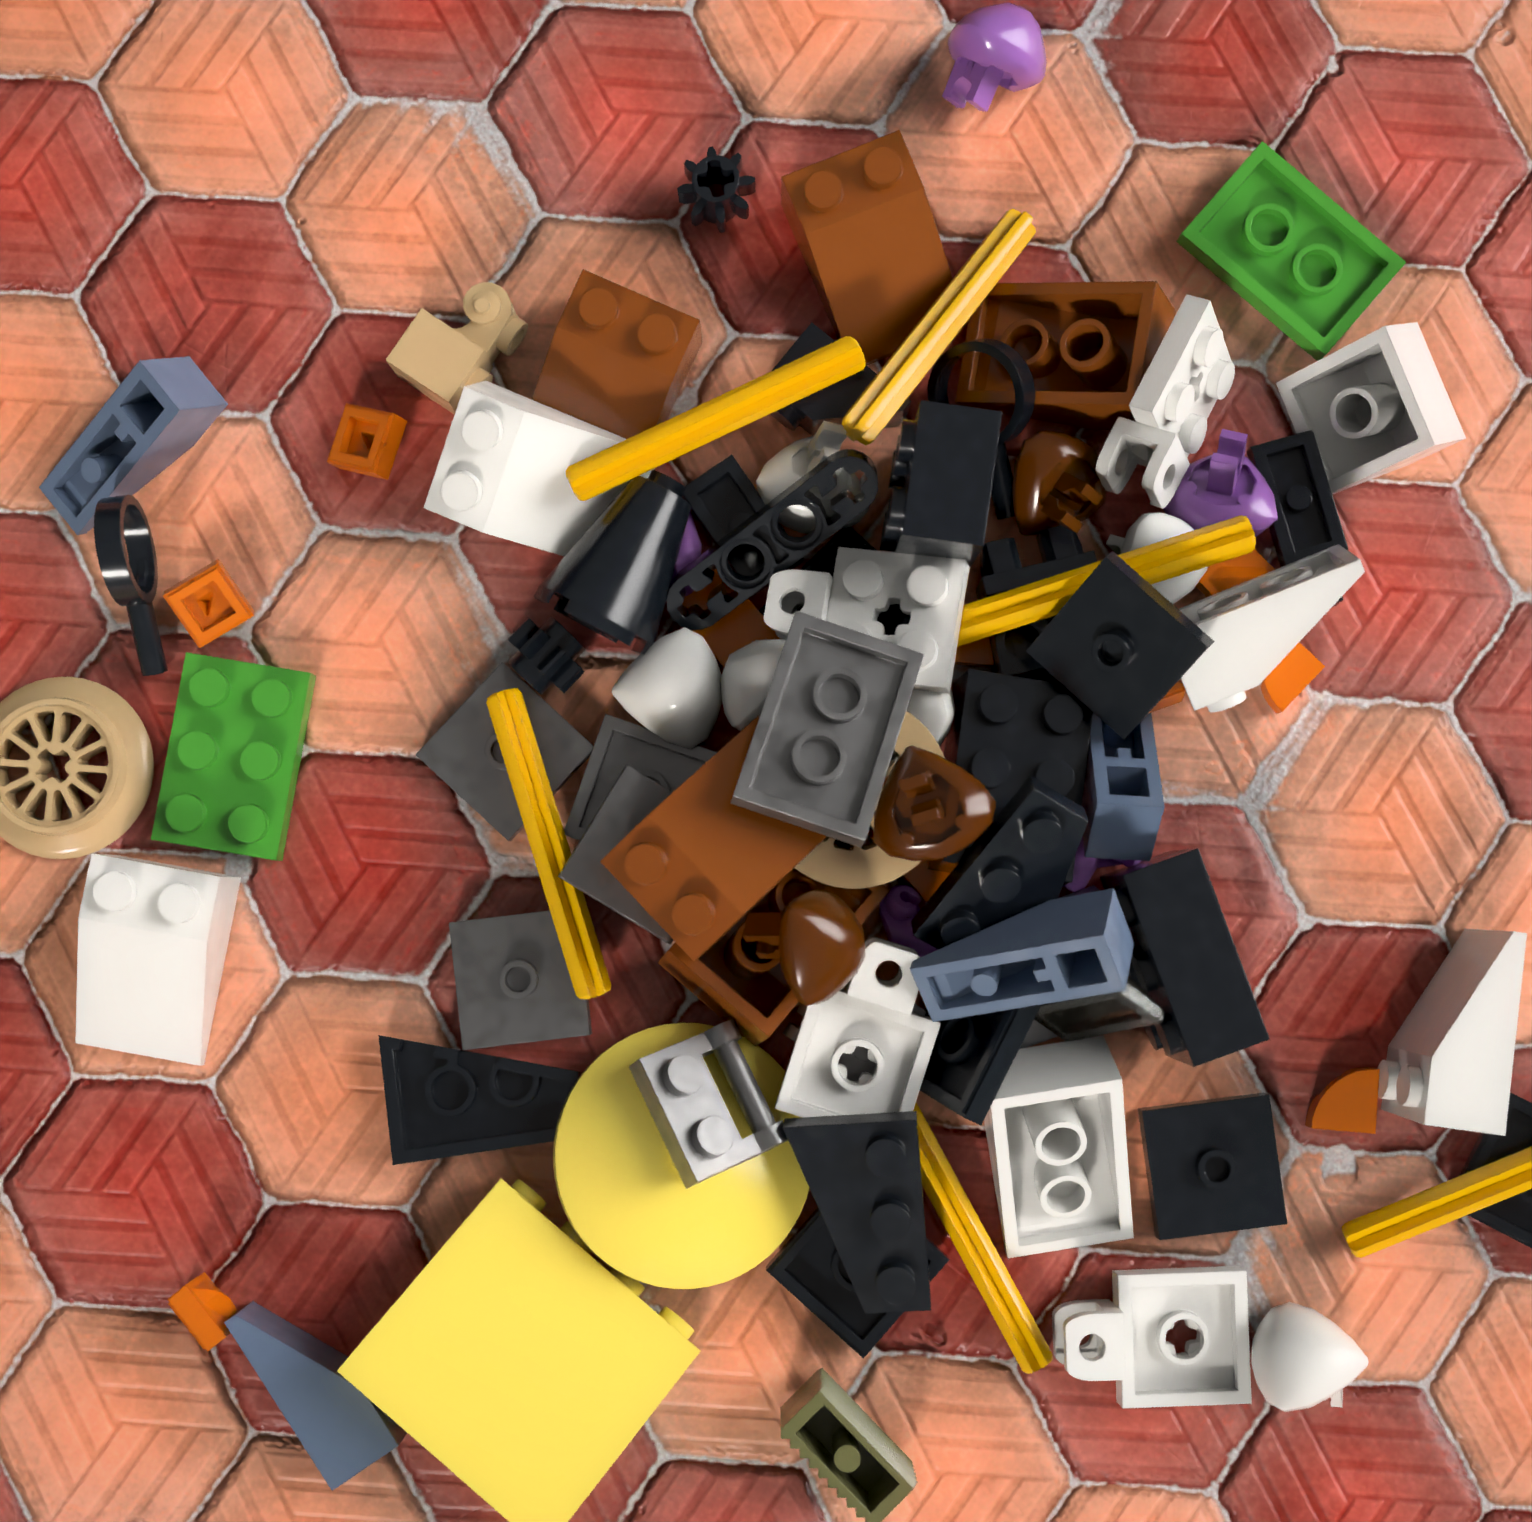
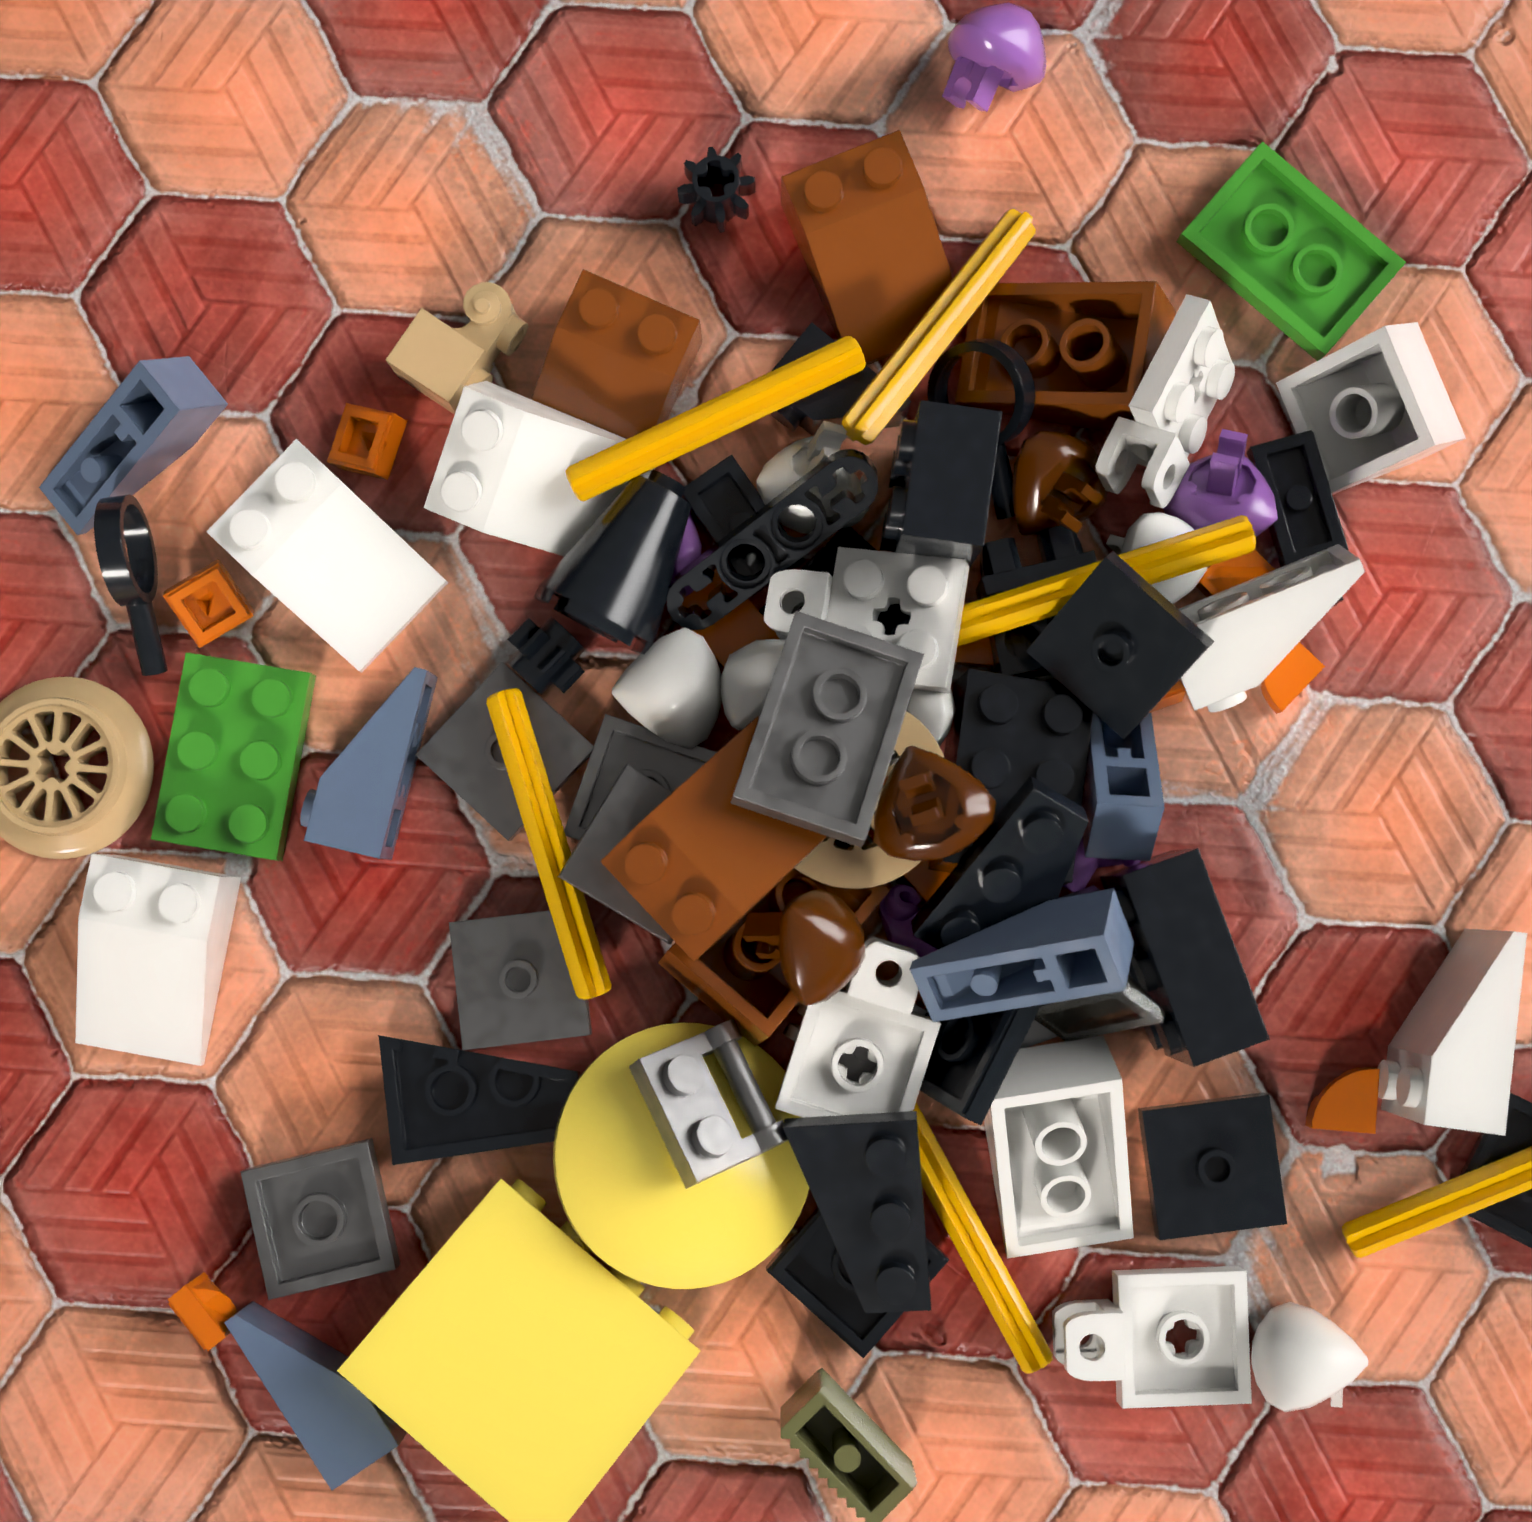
(320, 1219): none -> flat silver plate
(327, 556): none -> white slope
(368, 784): none -> sand blue slope

